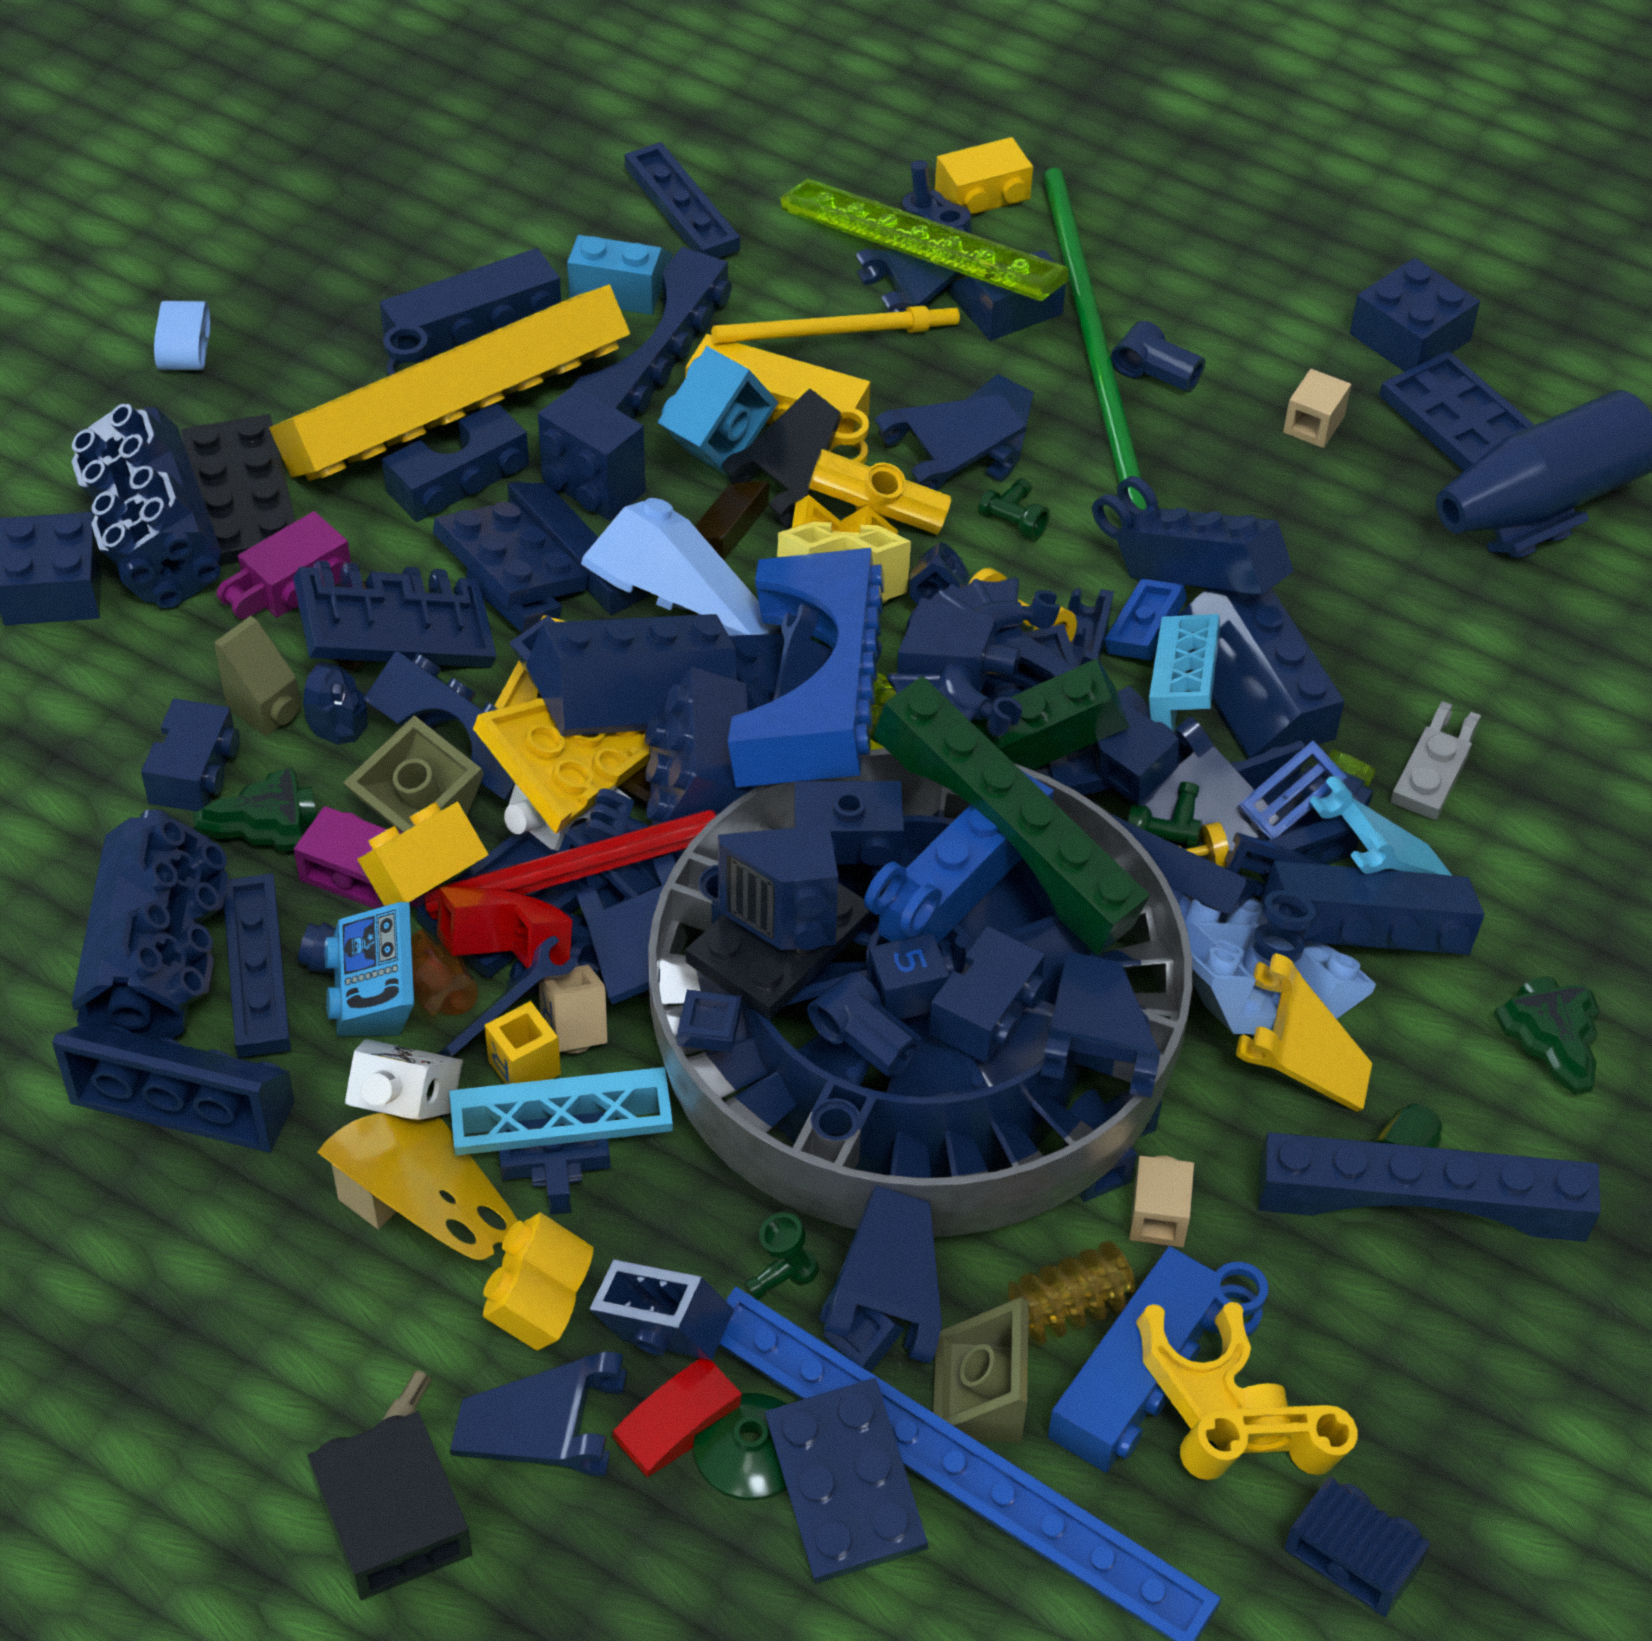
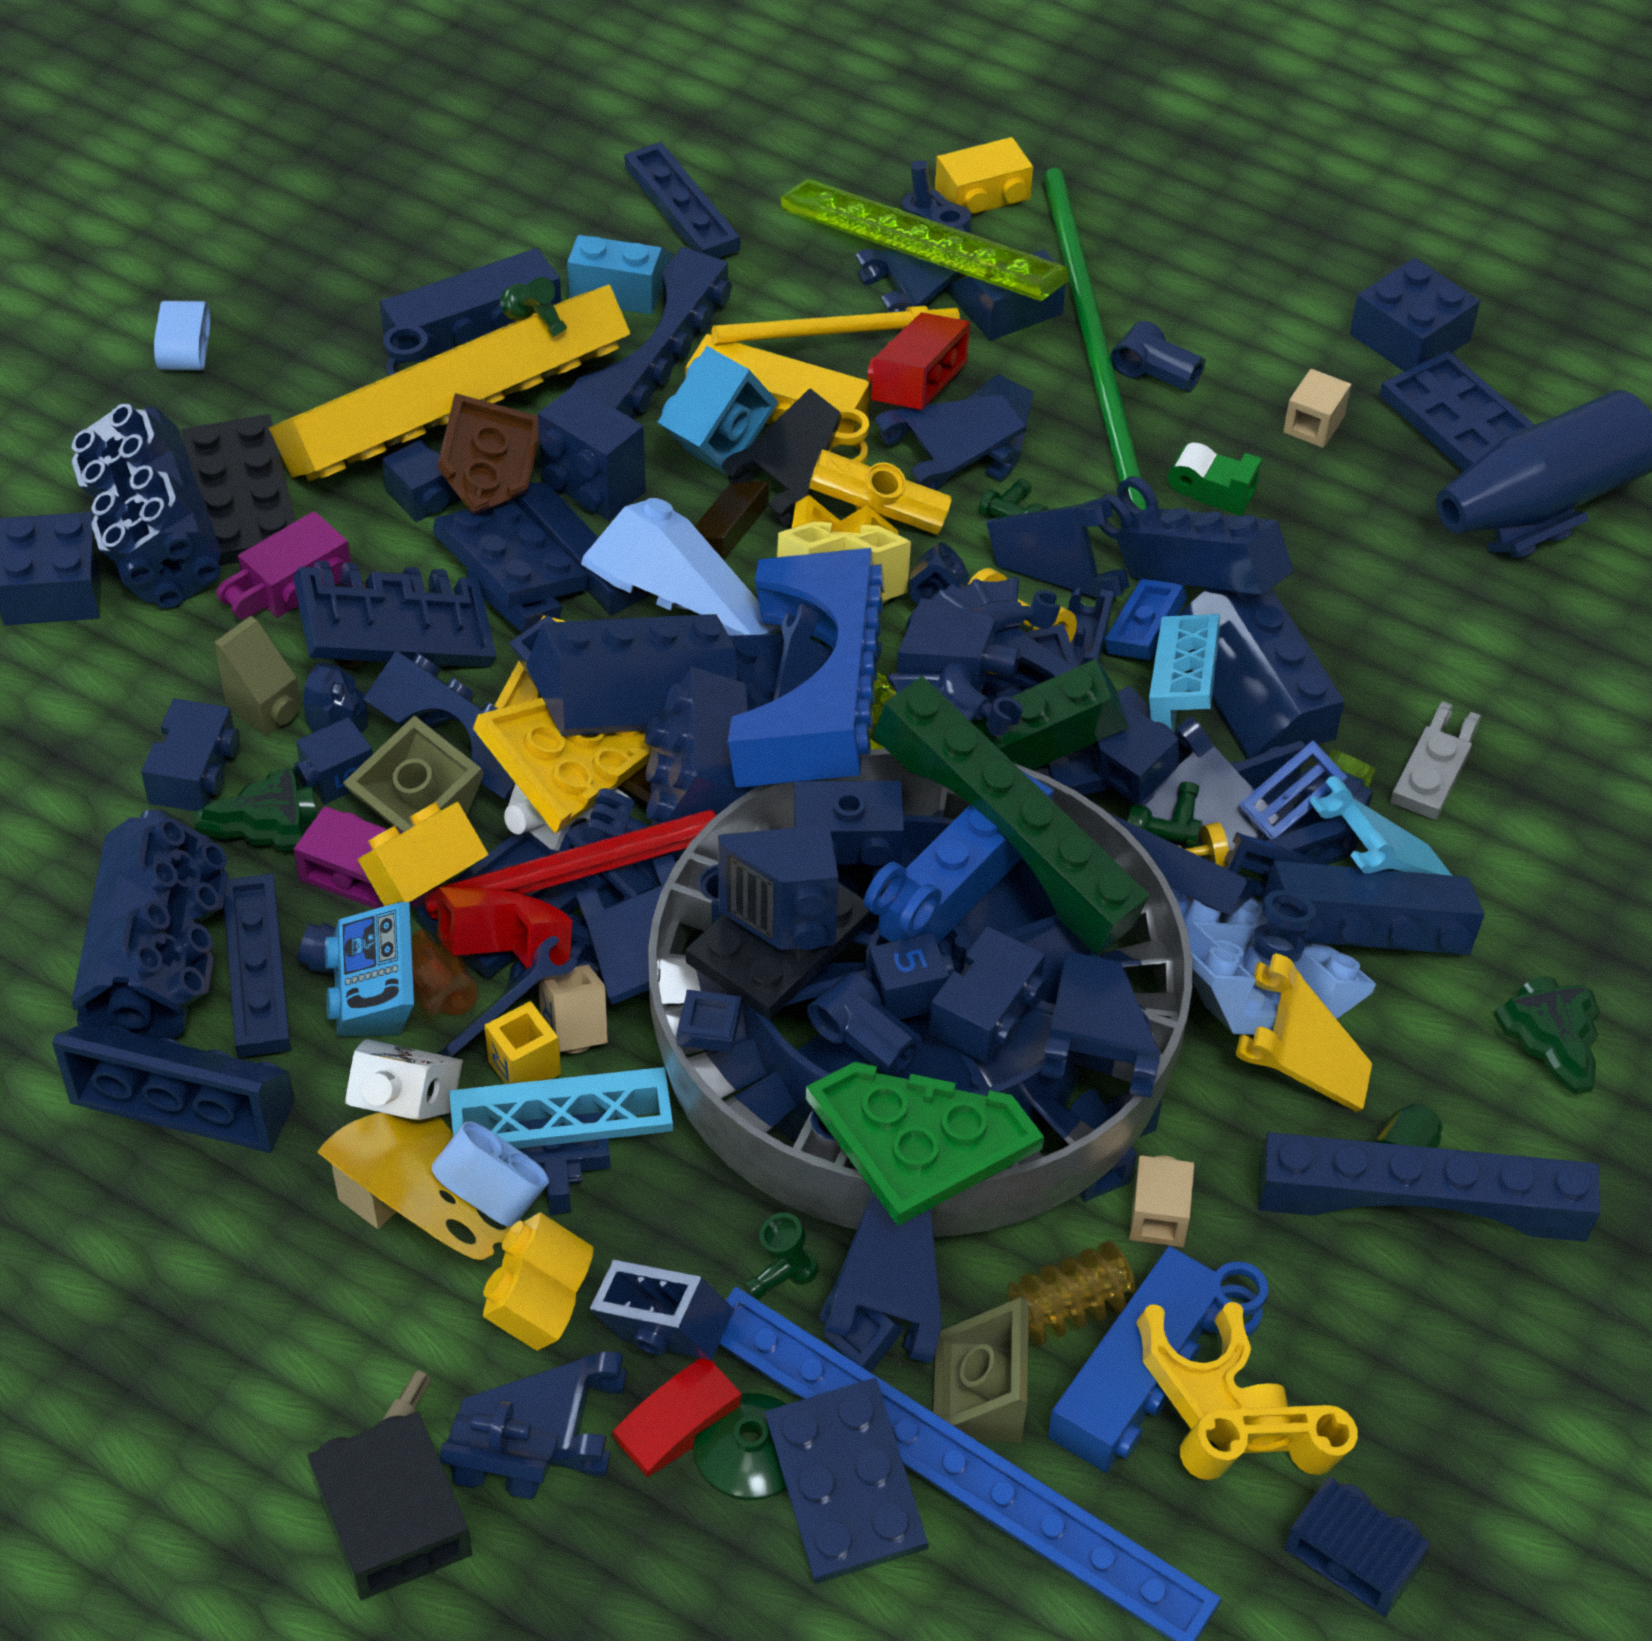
(330, 758): none -> dark blue brick
(487, 452): none -> reddish brown tile
(489, 1173): none -> light blue beam
(500, 1447): none -> dark blue hips
(522, 300): none -> dark green piece
(919, 361): none -> red brick
(920, 1135): none -> green plate
(1056, 547): none -> dark blue flag
(1215, 478): none -> green leg

